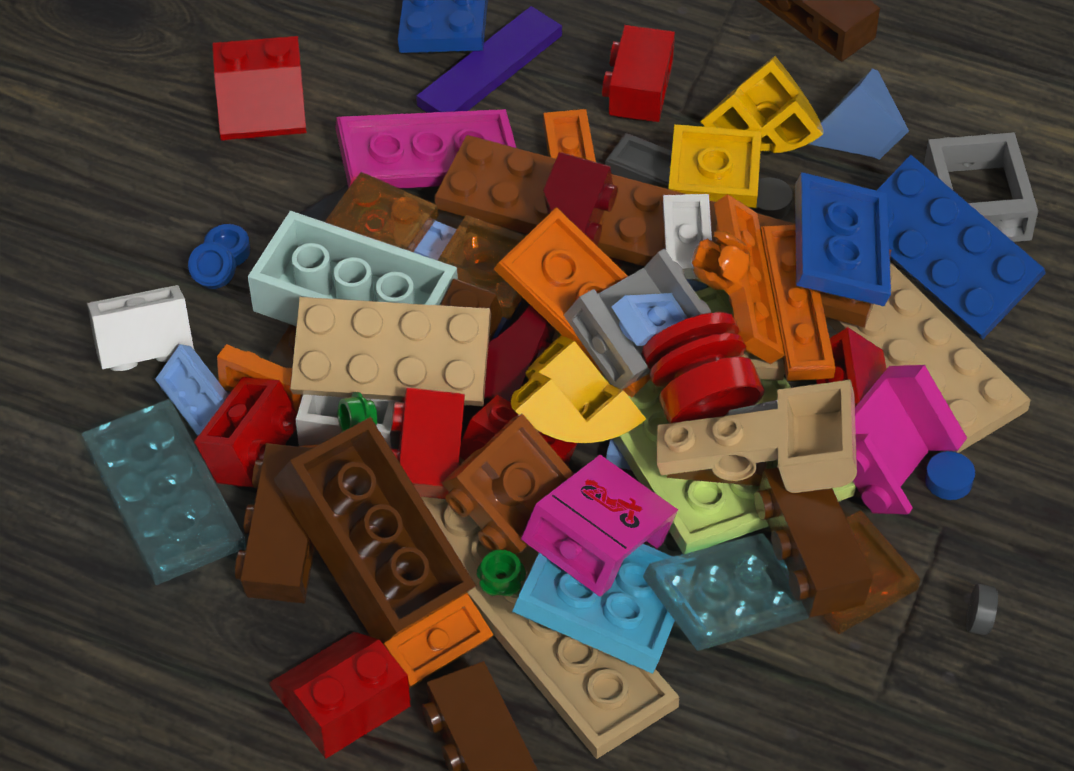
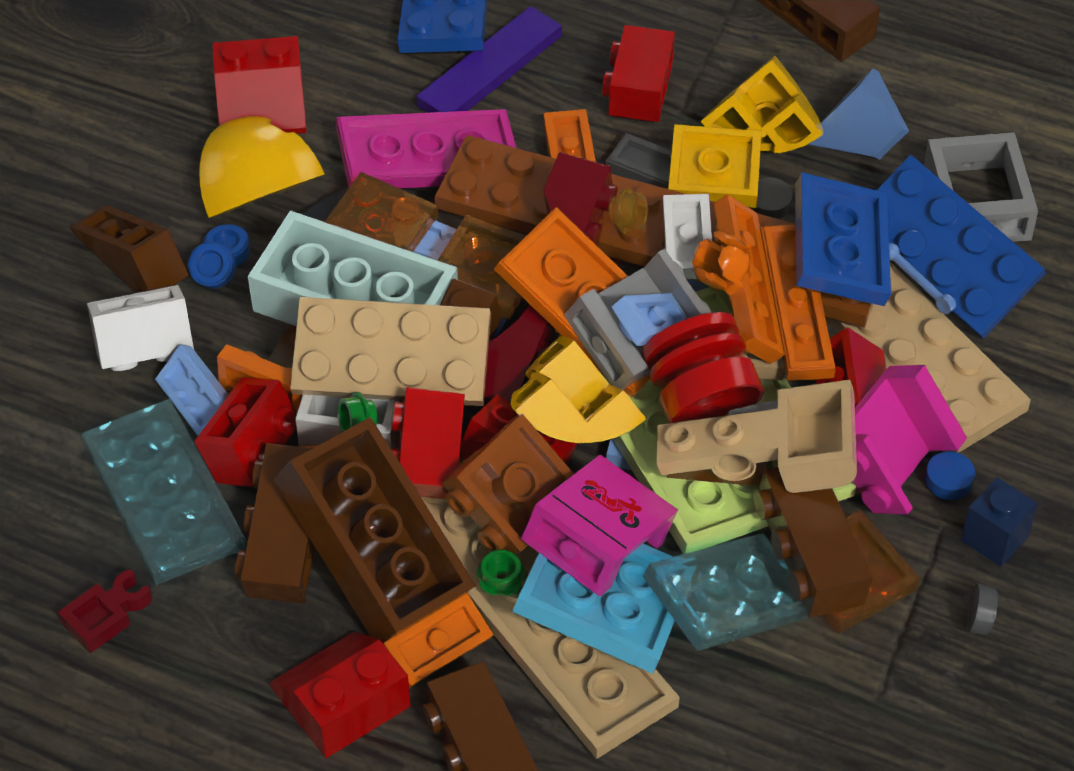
(102, 614): none -> dark red plate
(132, 248): none -> reddish brown slope
(252, 161): none -> yellow brick
(629, 210): none -> clear yellow plate
(944, 302): none -> medium blue hinge
(999, 521): none -> dark blue brick

